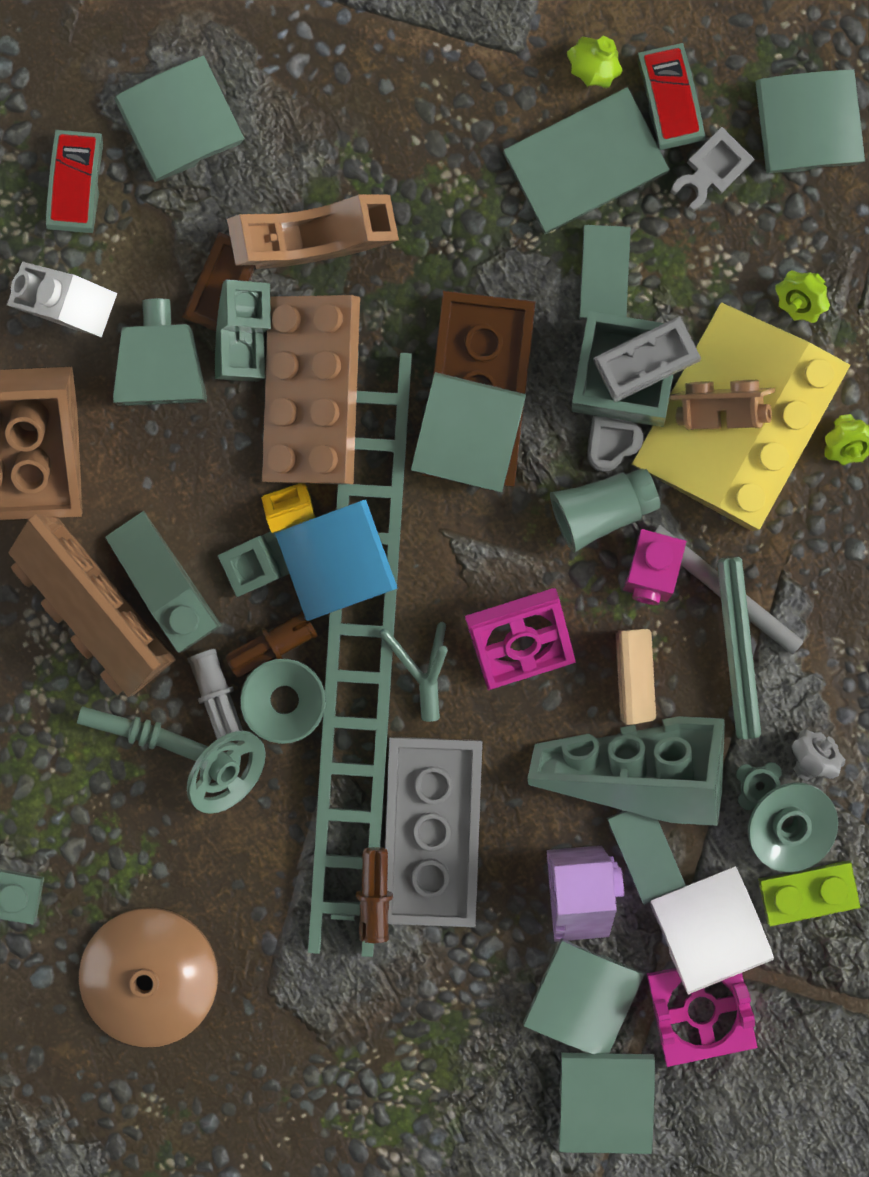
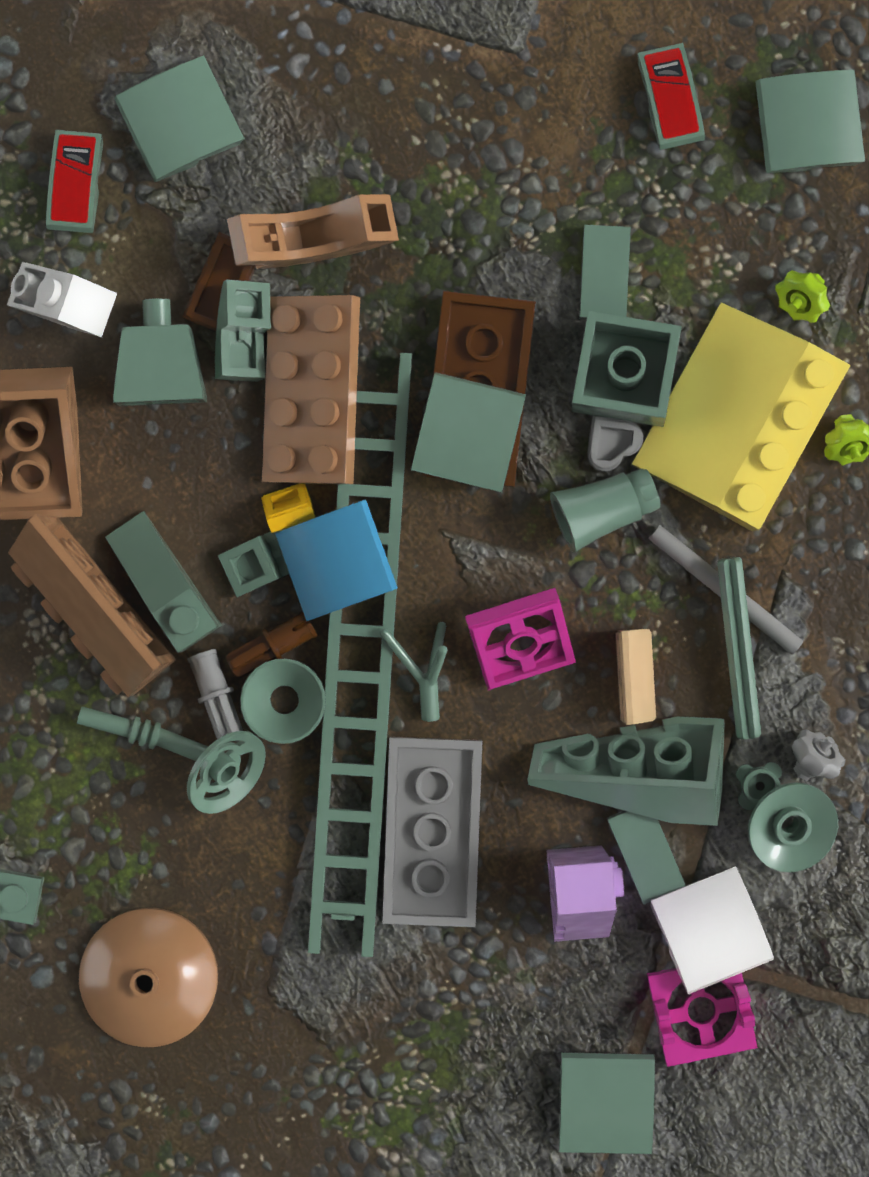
(374, 896): reddish brown axle -> none
(583, 998): sand green slope -> none
(586, 160): sand green tile -> none
(595, 61): lime piece -> none
(647, 359): light grey plate -> none
(654, 567): dark pink bracket -> none
(716, 165): light grey plate -> none
(742, 405): medium nougat hinge -> none
(809, 893): lime plate -> none

